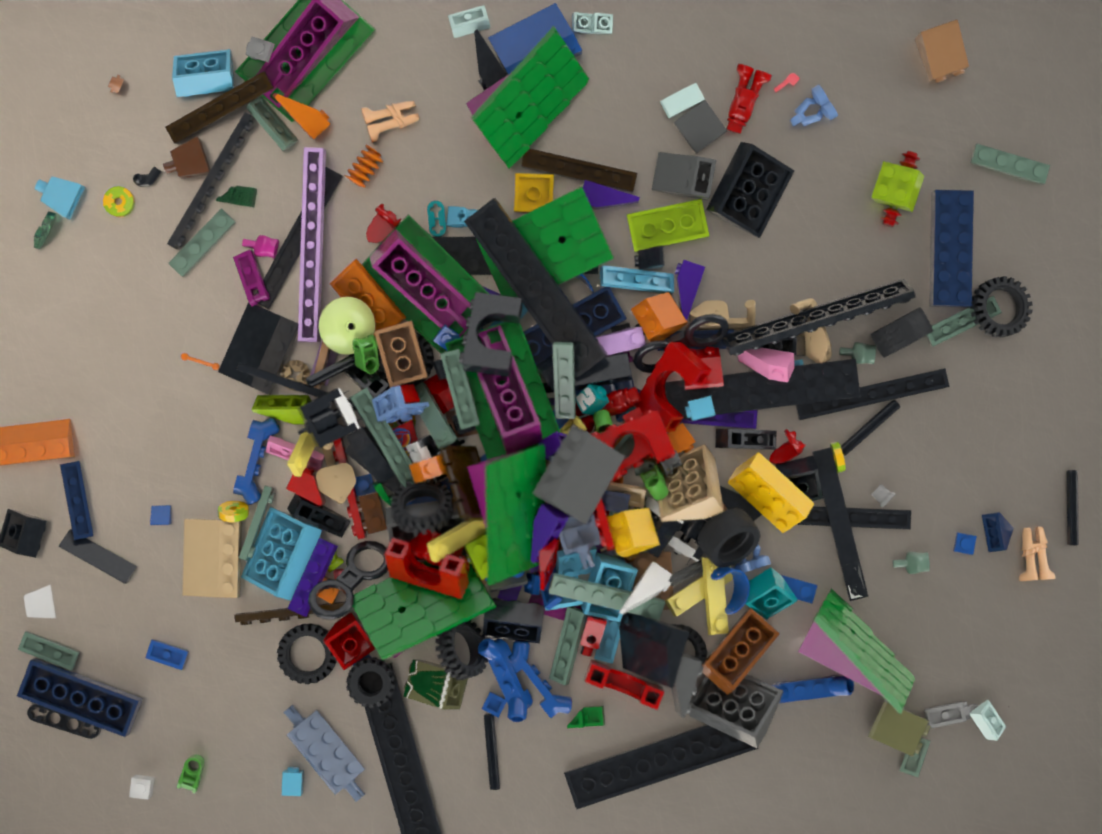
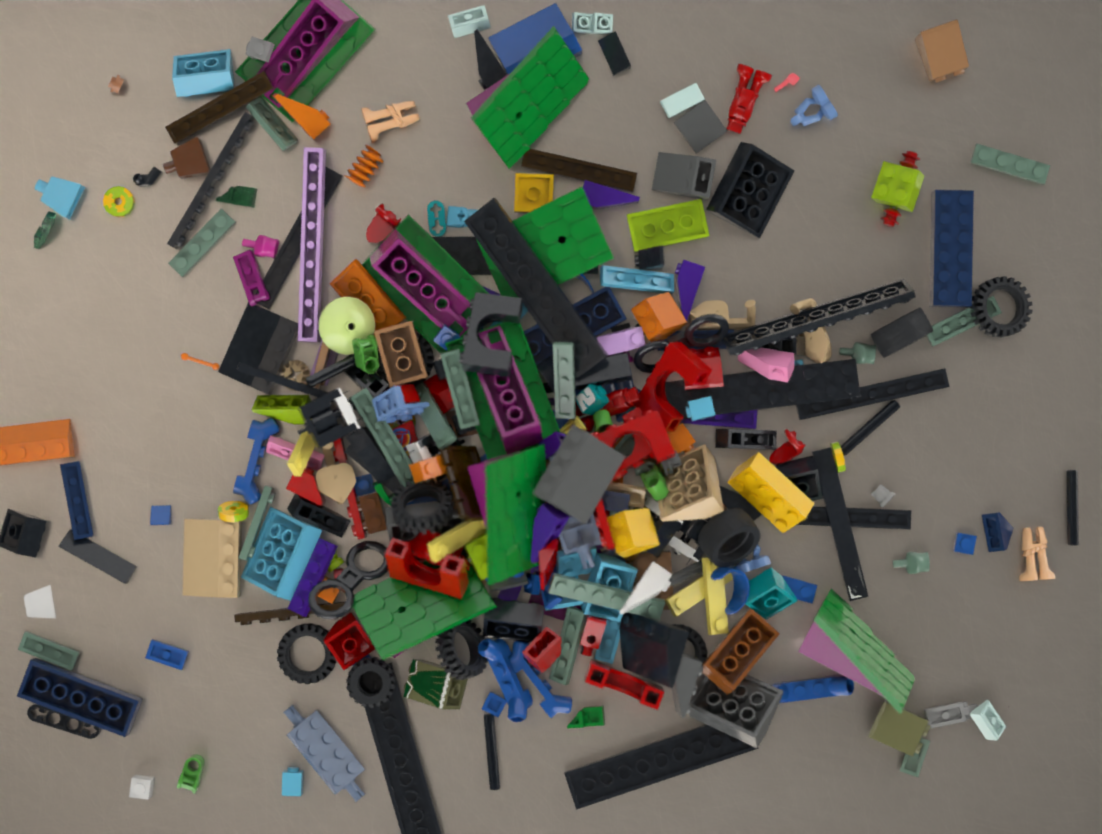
(543, 650): none -> red torso
(614, 53): none -> black slope

